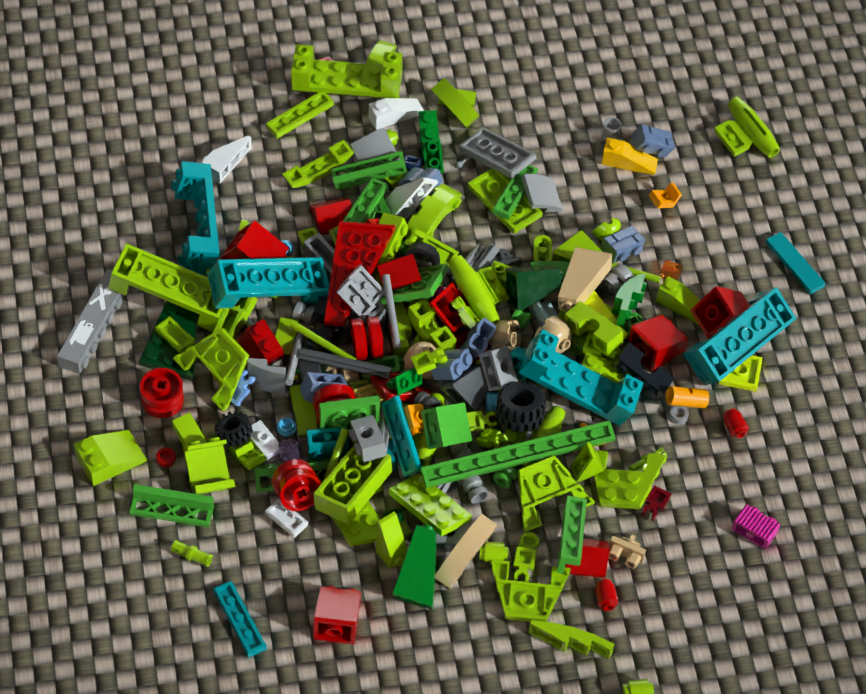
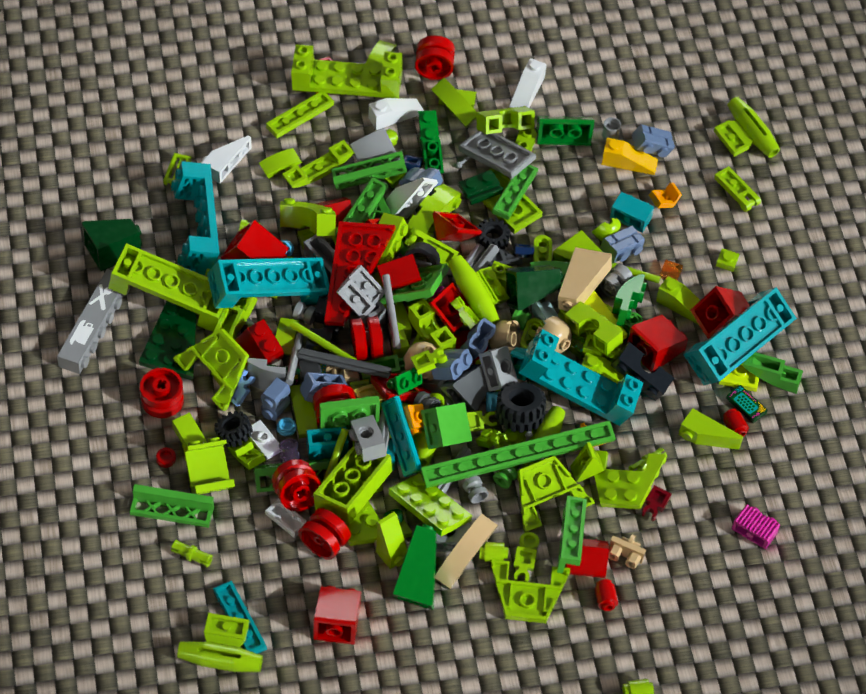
(108, 238): none -> dark green slope
(108, 455): lime slope -> none
(167, 179): none -> lime tile
(175, 335): lime tile -> none
(222, 646): none -> lime plate
(275, 399): none -> sand blue brick
(282, 160): none -> lime slope
(302, 214): none -> lime brick
(324, 533): none -> red wheel
(435, 57): none -> red wheel
(453, 227): none -> red slope
(481, 187): none -> dark green plate
(493, 227): none -> black tyre
(515, 117): none -> lime arch
(524, 250): none -> dark blue plate
(526, 138): none -> lime plate
(529, 83): none -> white slope
(529, 333): none -> lime plate
(541, 192): light grey slope -> none
(562, 636): lime slope -> none
(564, 130): none -> green slope
(632, 211): none -> teal brick
(678, 415): light grey tile -> none
(687, 397): light orange pin -> none
(706, 431): none -> lime slope
(727, 260): none -> lime plate
(737, 188): none -> lime plate
(746, 404): none -> tile
(774, 371): none -> bright green slope
(795, 263): teal tile -> none

